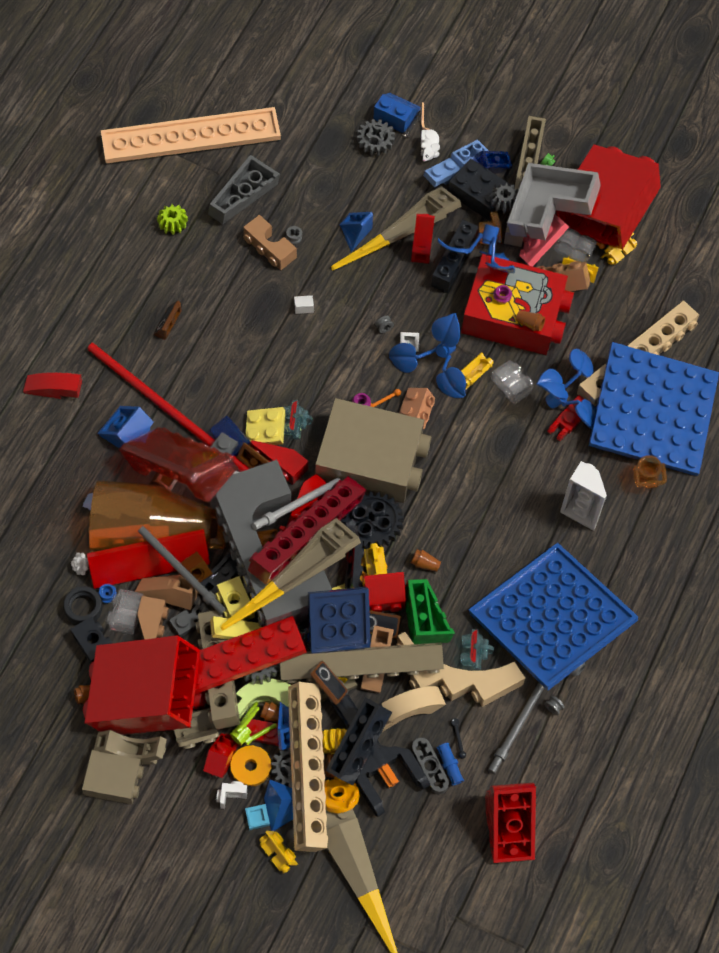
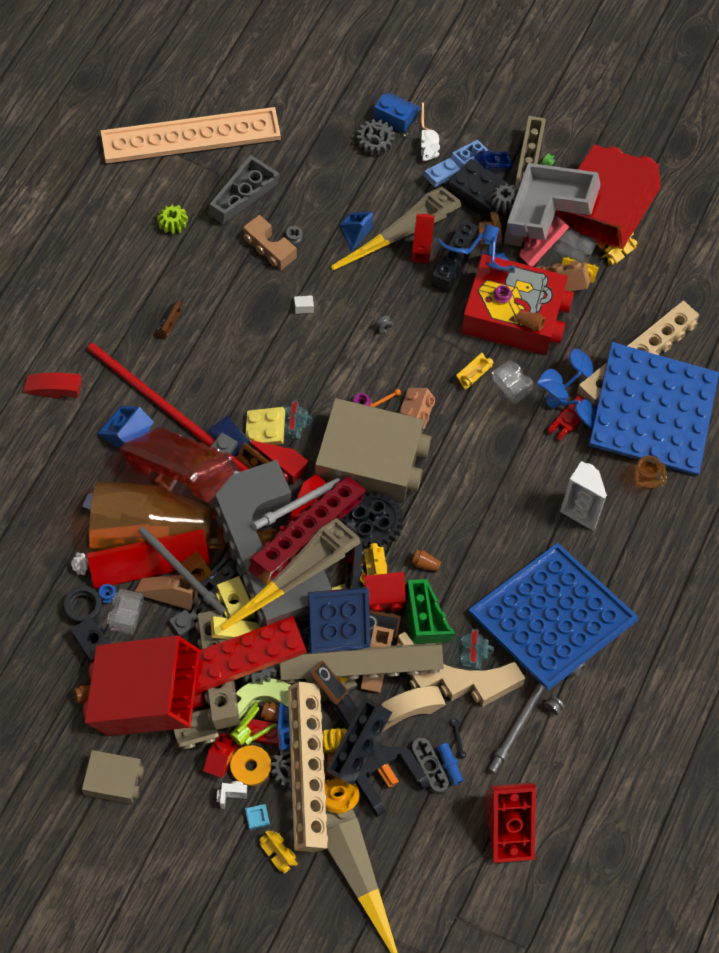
(145, 749): dark tan arch -> none
(151, 617): medium nougat slope -> none
(278, 804): blue slope -> none
(409, 337): white slope -> none
(448, 332): blue plant -> none

